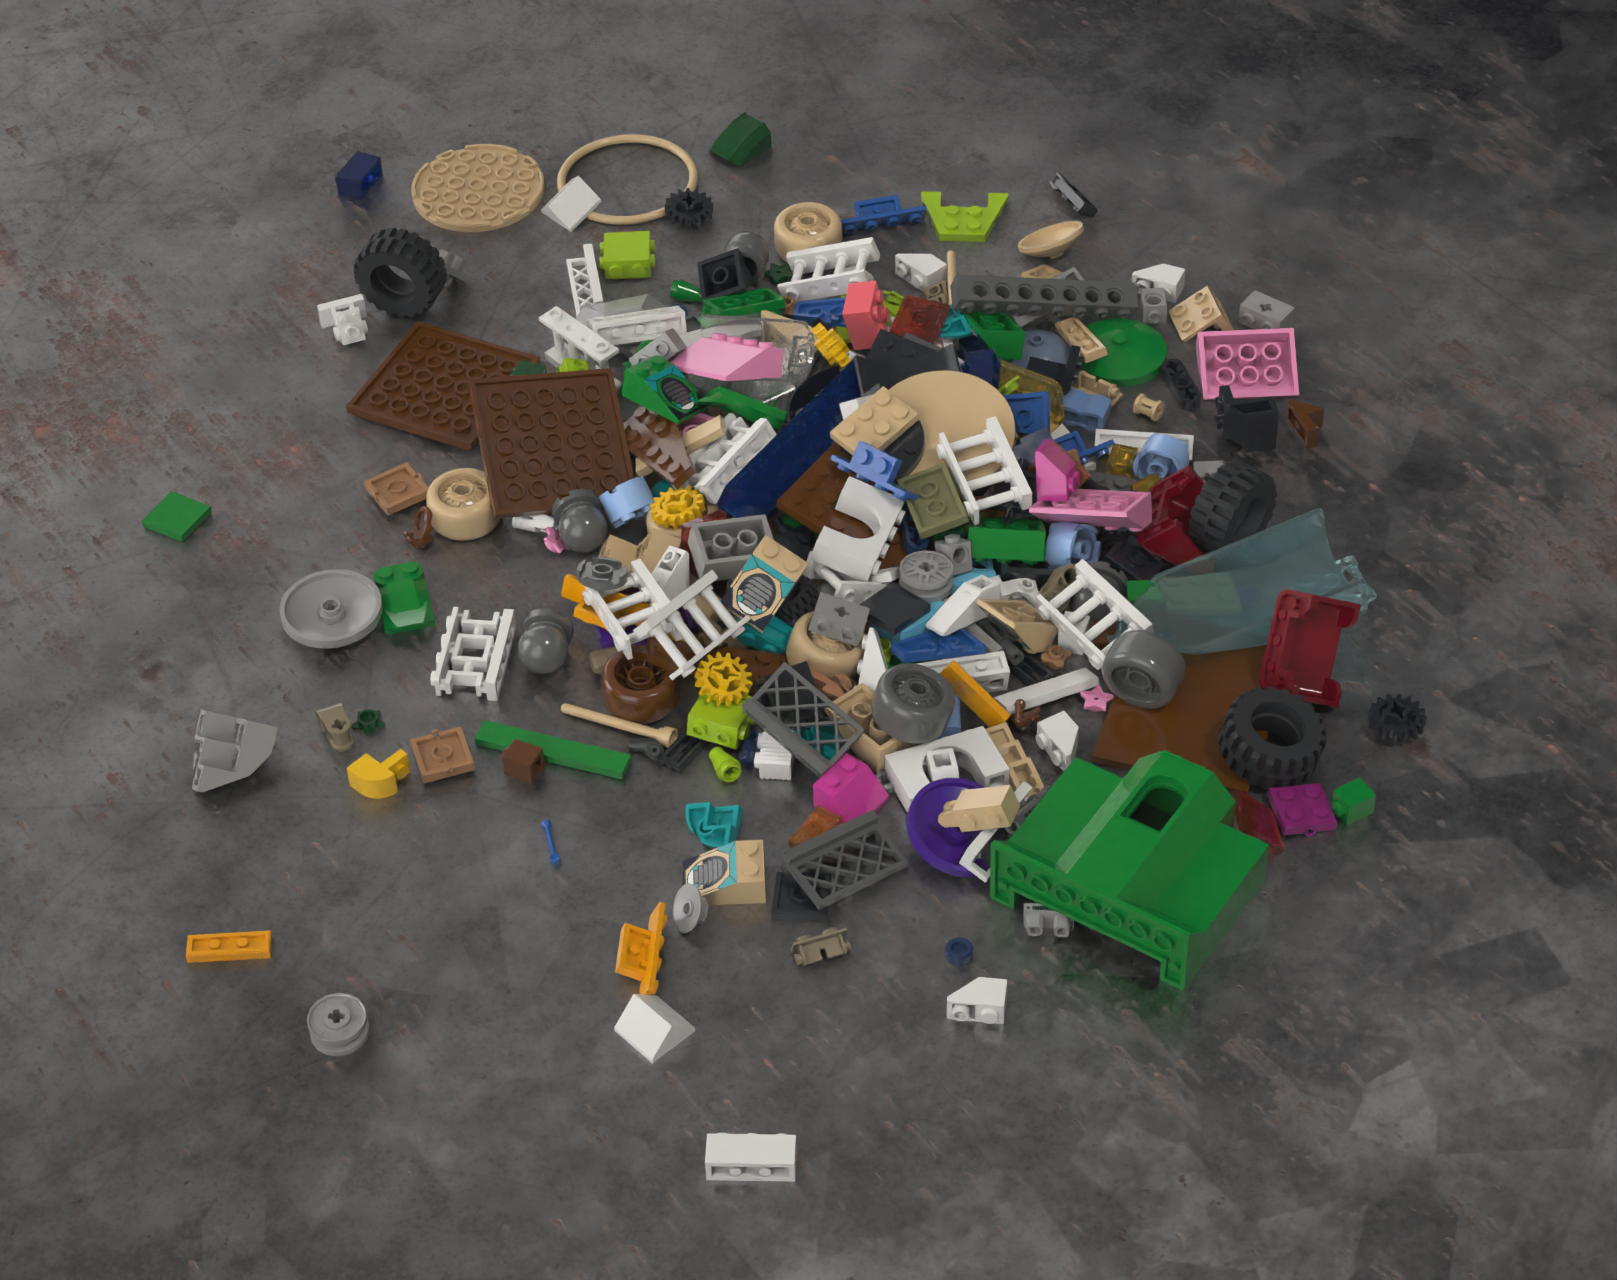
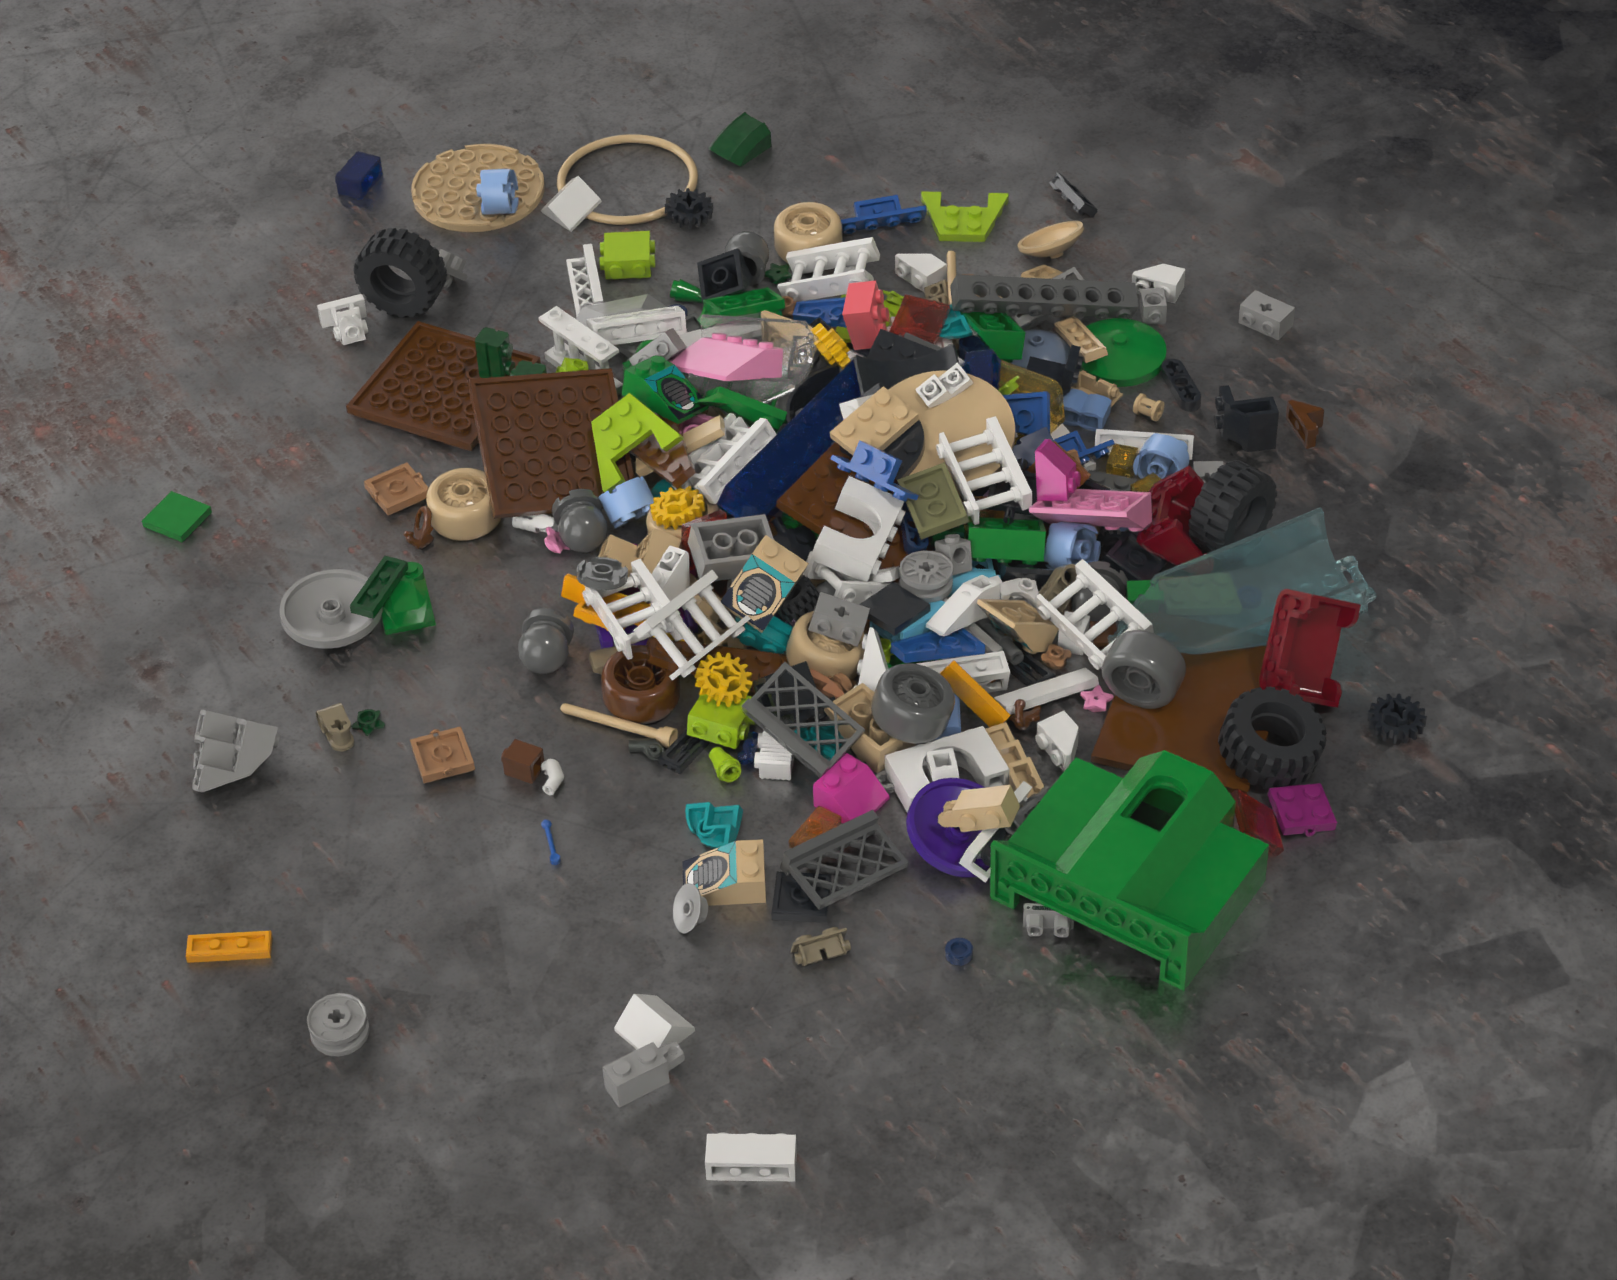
(376, 778): yellow brick -> none
(379, 587): none -> dark green plate
(477, 637): white fence -> none
(494, 353): none -> dark green brick
(498, 191): none -> light blue brick
(555, 776): none -> white arm
(557, 749): green tile -> none
(623, 429): none -> lime wing
(640, 951): light orange bracket -> none
(641, 1072): none -> light grey hinge
(948, 385): none -> white slope
(979, 1001): white slope -> none
(1198, 314): tan bracket -> none
(1249, 361): bright pink slope -> none
(1353, 801): green brick -> none

